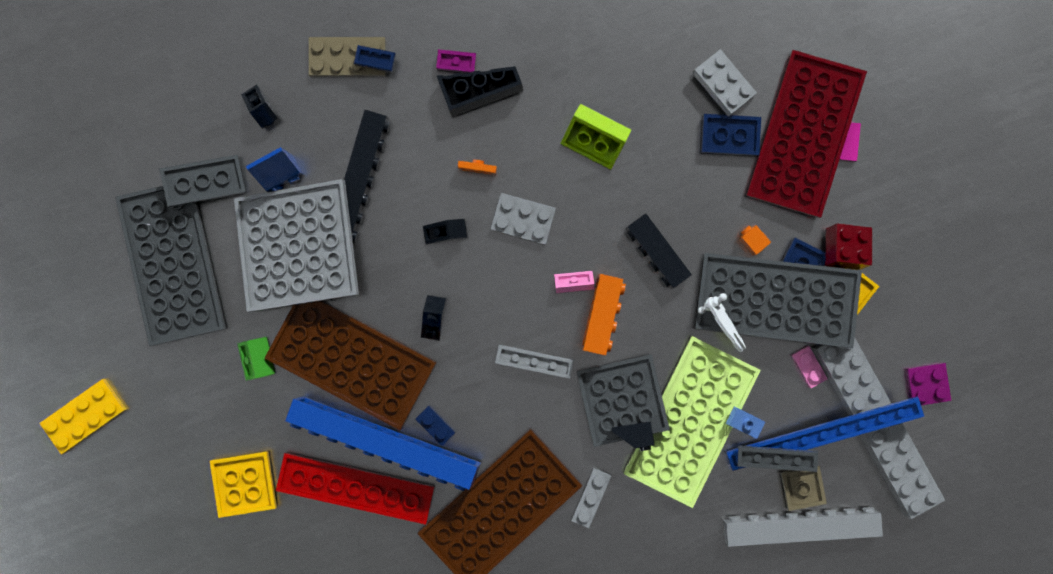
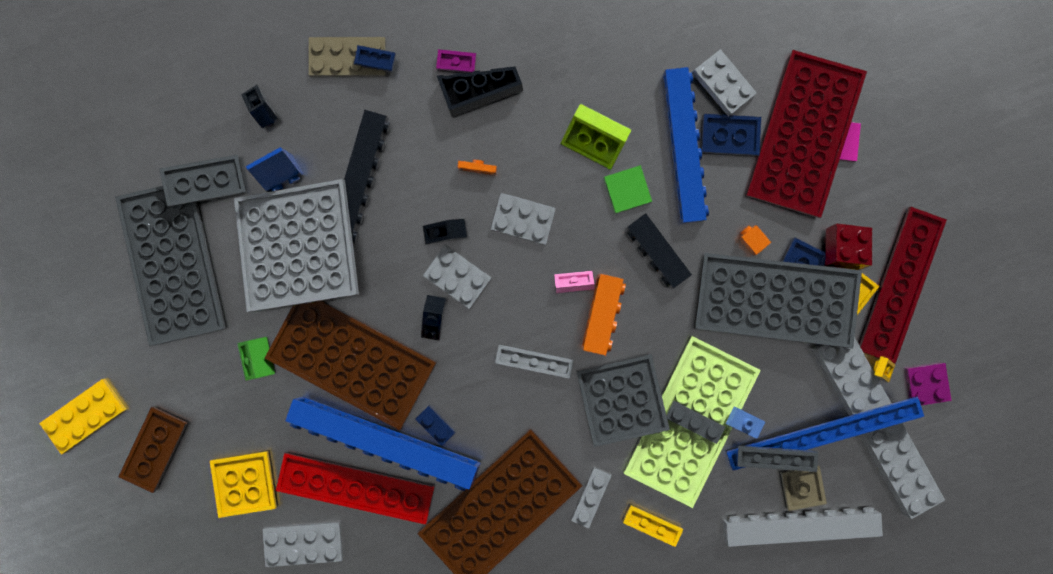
(152, 449): none -> reddish brown plate
(302, 544): none -> light grey plate
(457, 276): none -> light grey plate
(627, 189): none -> bright green tile
(637, 435): black slope -> none
(652, 525): none -> yellow plate
(684, 145): none -> blue brick
(694, 422): none -> dark grey plate
(714, 305): white piece -> none
(809, 366): bright pink plate -> none
(884, 369): none -> yellow plate
(902, 284): none -> dark red plate

